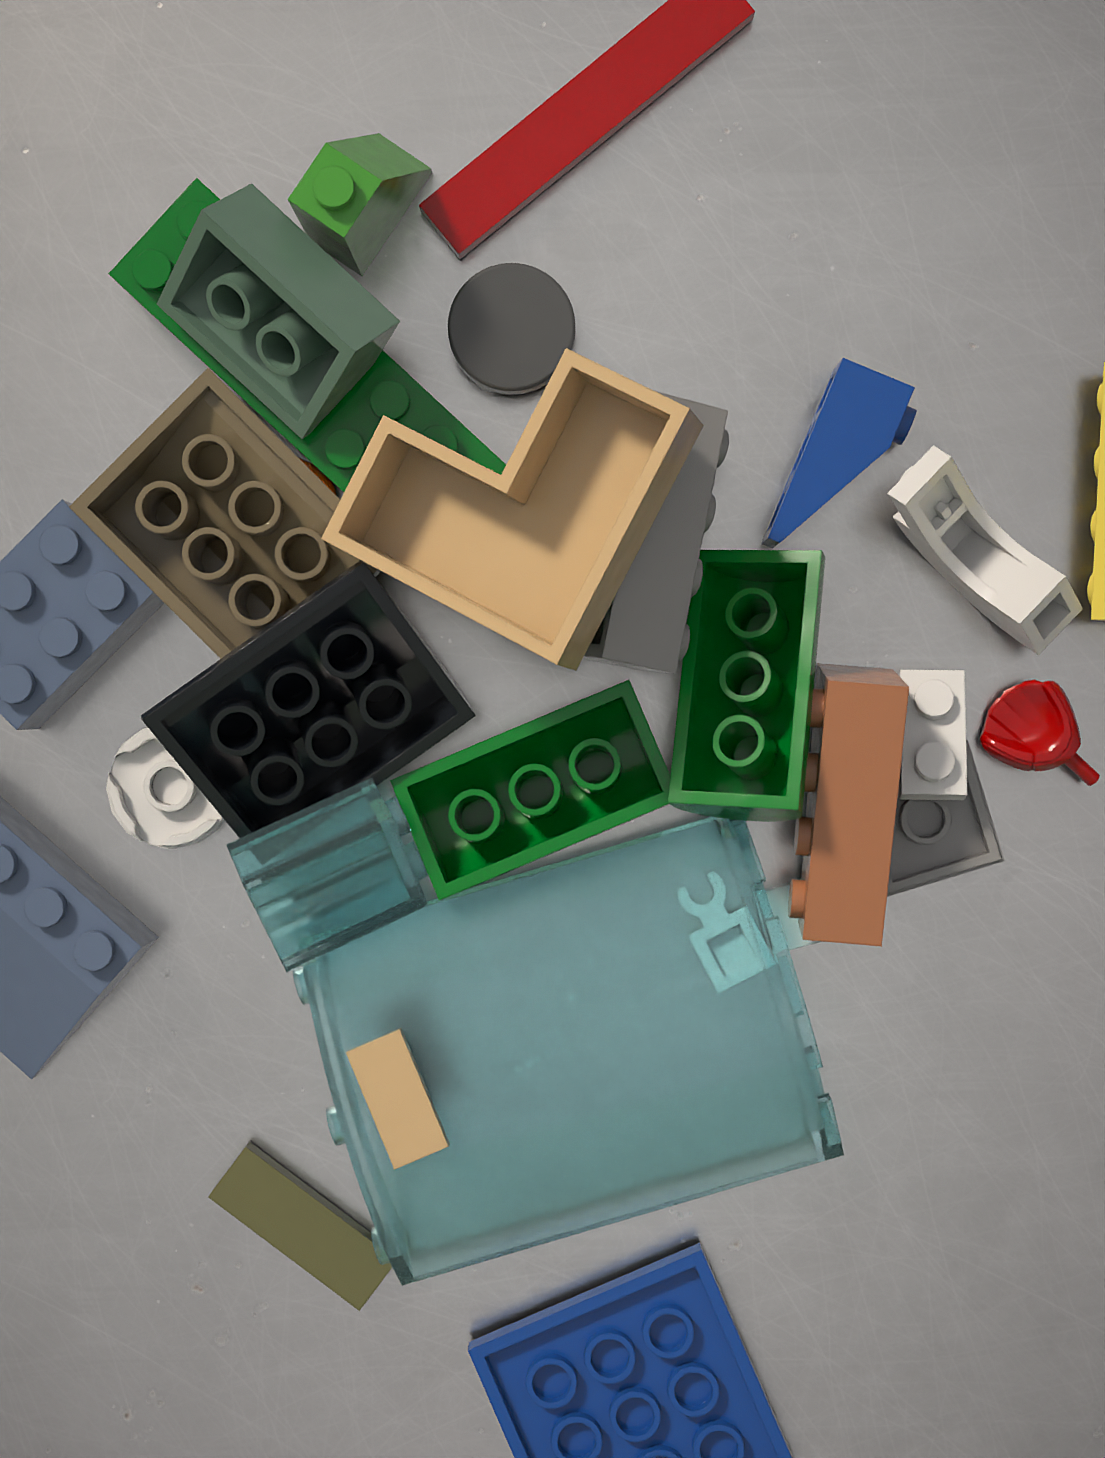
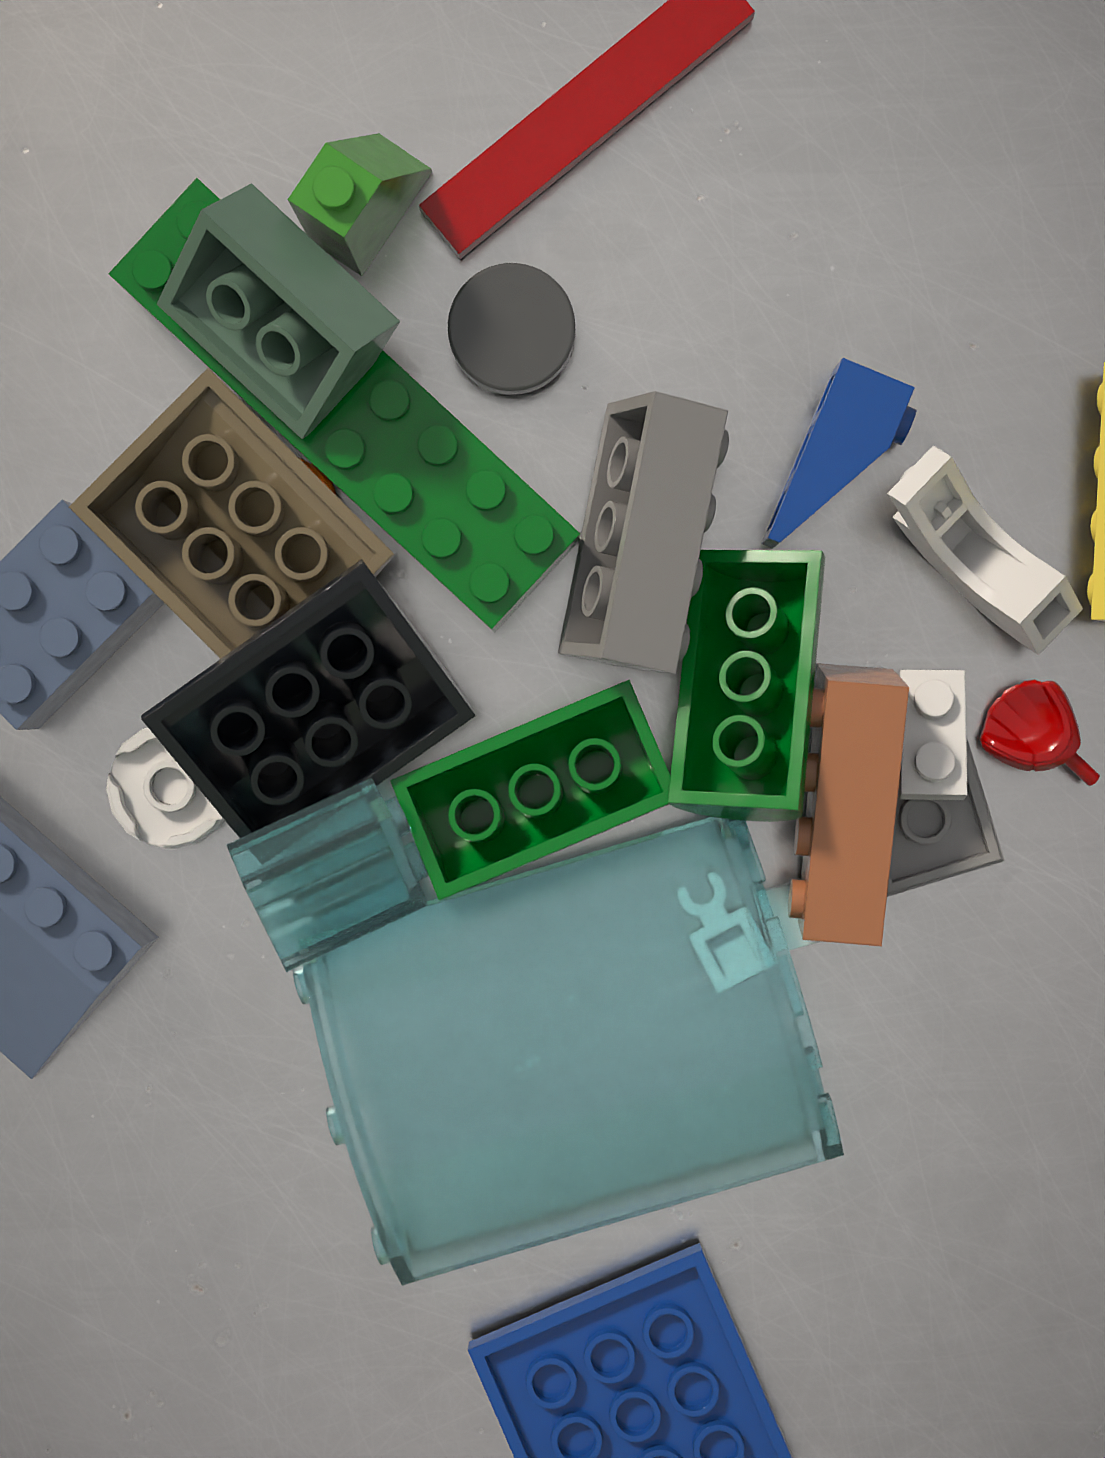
(301, 1225): olive tile -> none
(397, 1098): tan piece -> none
(545, 538): tan piece -> none

